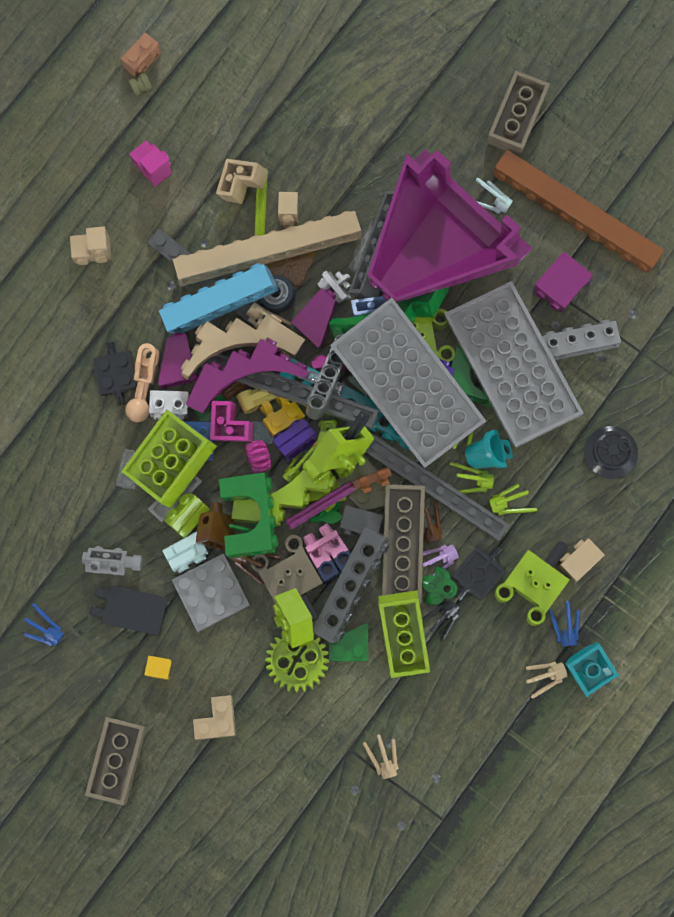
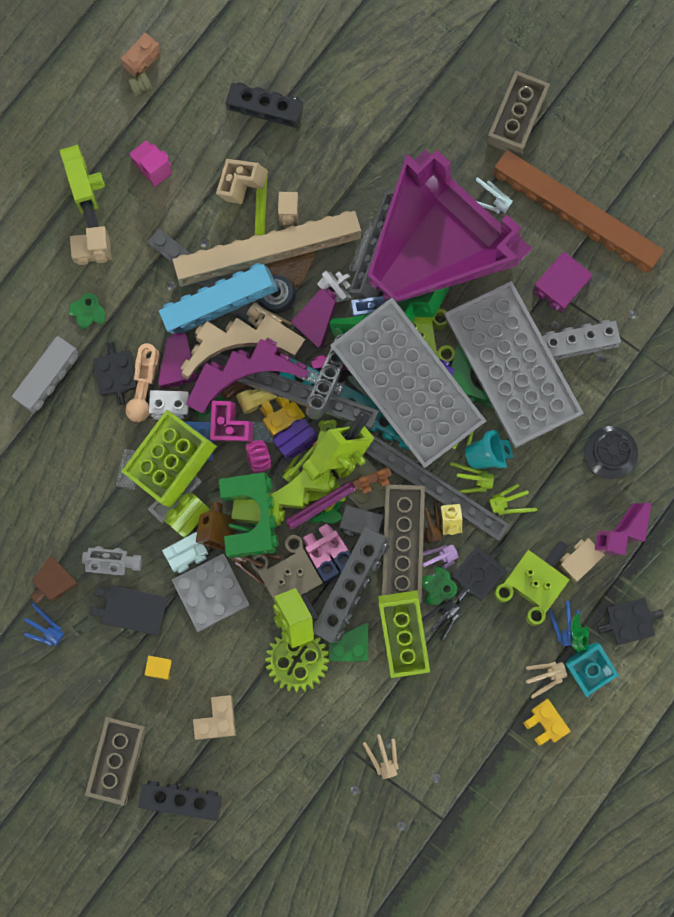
(45, 374): none -> light grey brick
(52, 582): none -> reddish brown torso
(82, 183): none -> lime piece
(85, 313): none -> green plate
(148, 801): none -> black brick
(253, 108): none -> black brick
(451, 519): none -> light yellow bracket
(549, 720): none -> yellow plate
(579, 634): none -> green plate
(630, 621): none -> black plate
(631, 528): none -> magenta arch

